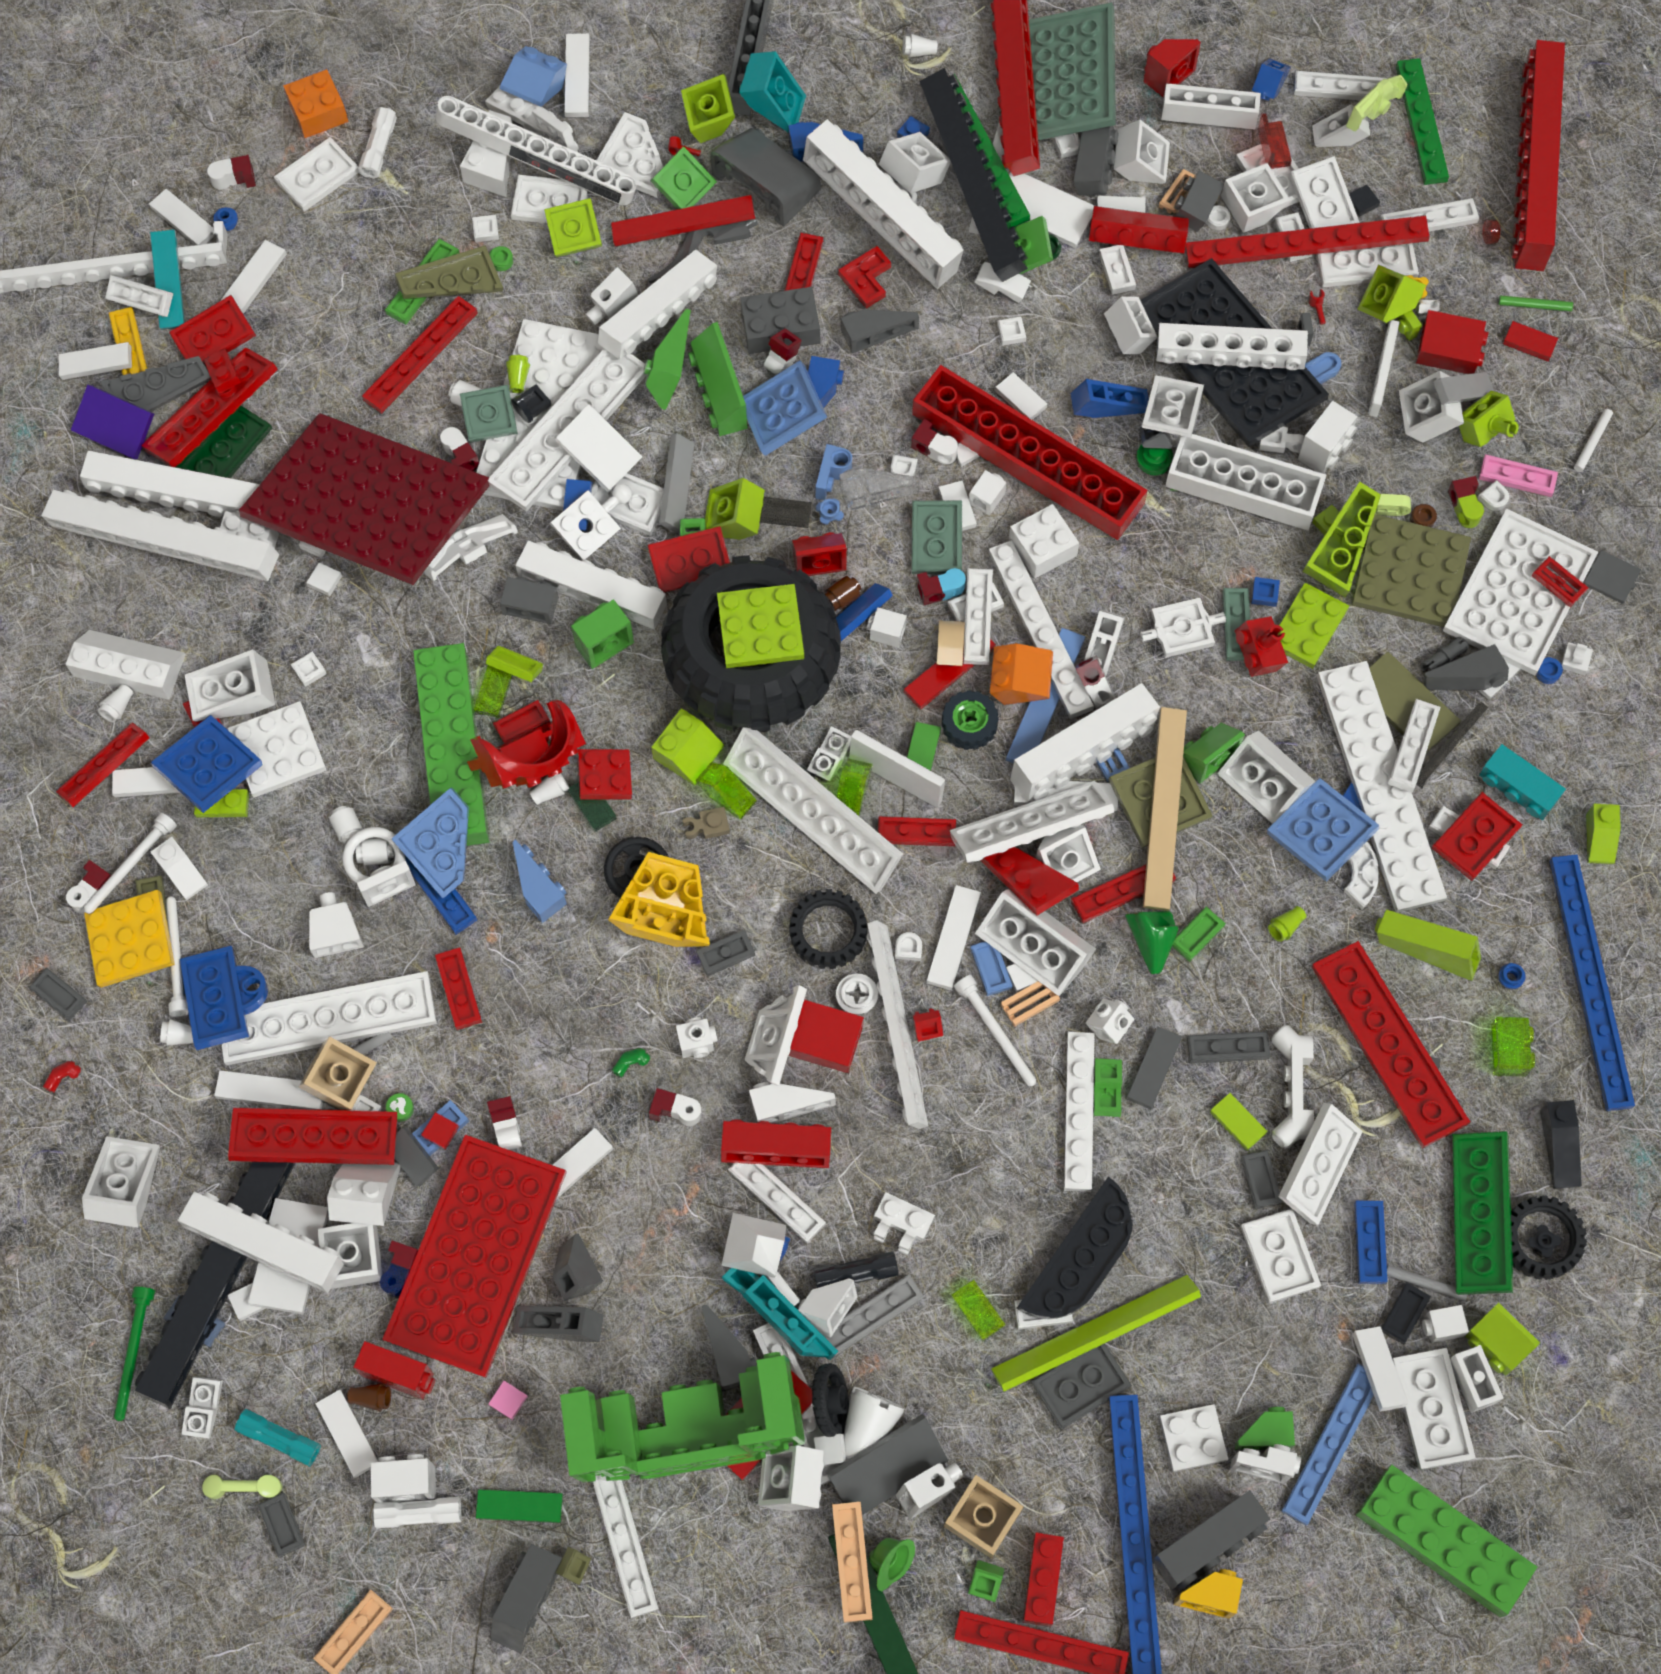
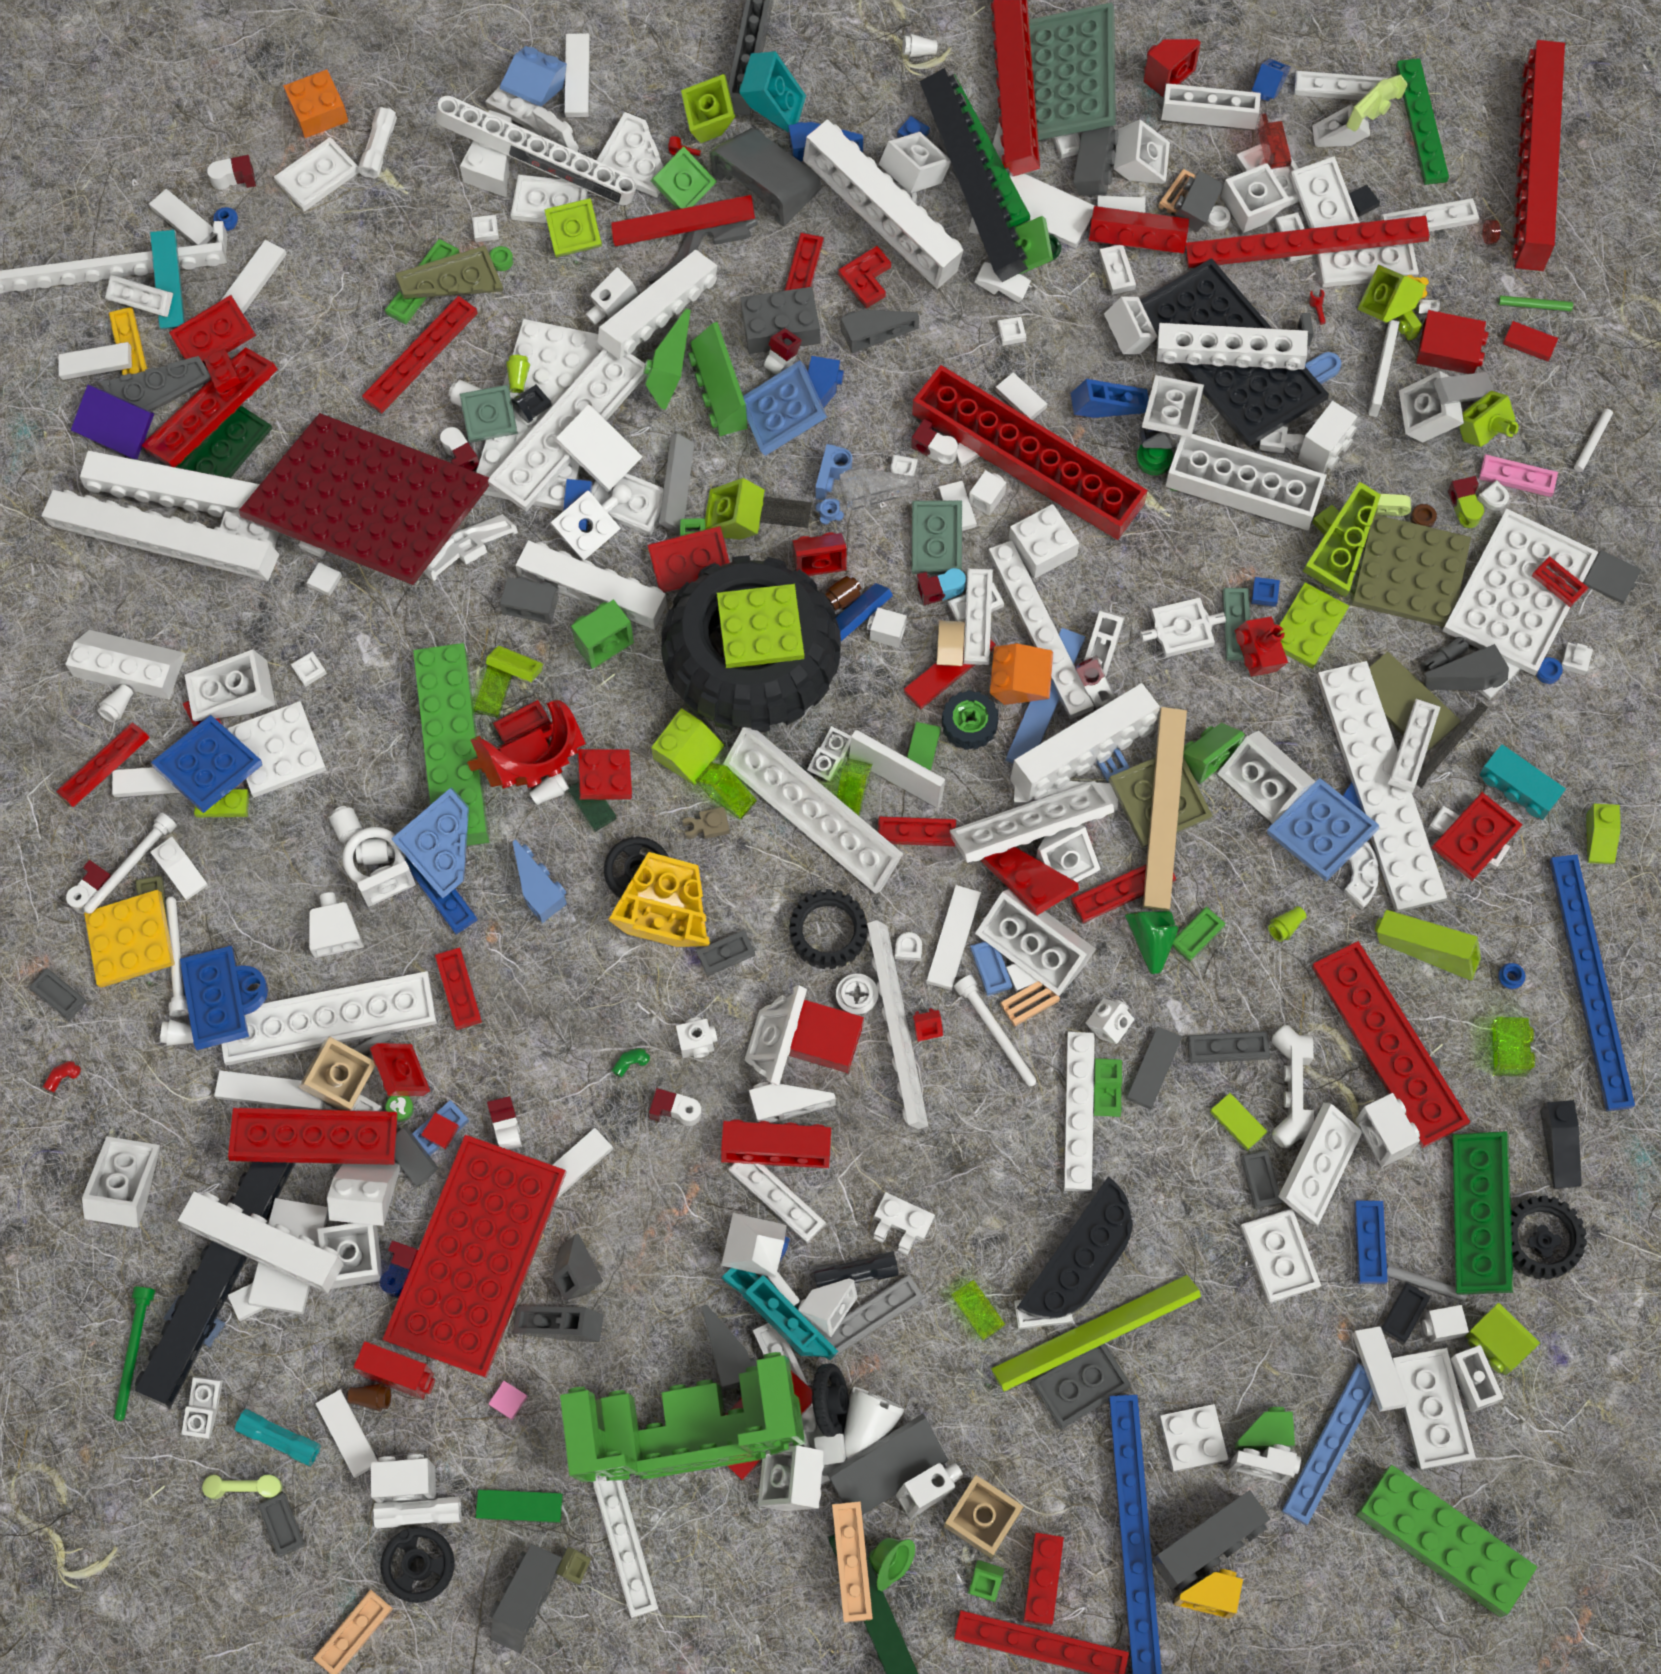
(399, 1069): none -> red plate
(442, 1566): none -> black wheel
(1388, 1129): none -> white brick

